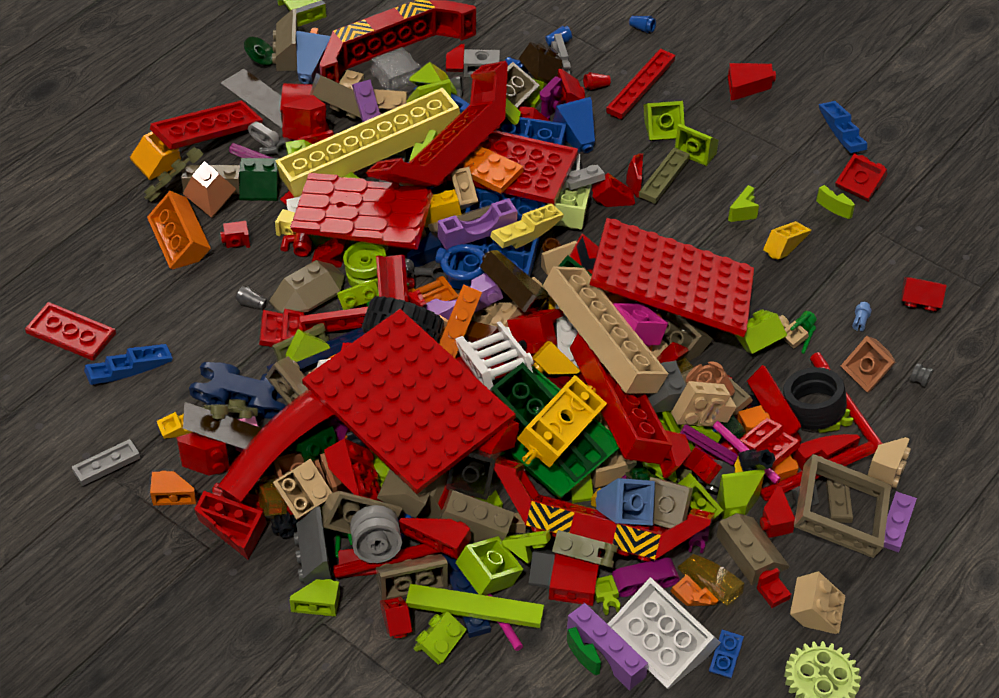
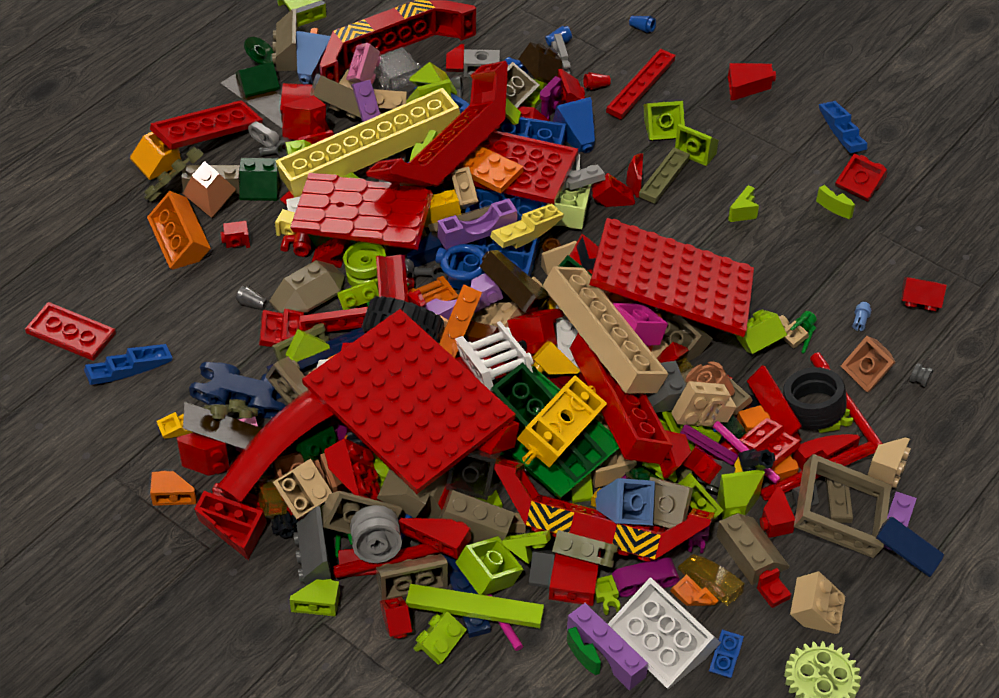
(106, 462): light grey plate -> none
(244, 152): magenta axle -> none
(258, 79): none -> dark green slope
(363, 63): none -> bright pink slope
(785, 239): yellow slope -> none
(910, 546): none -> dark blue slope

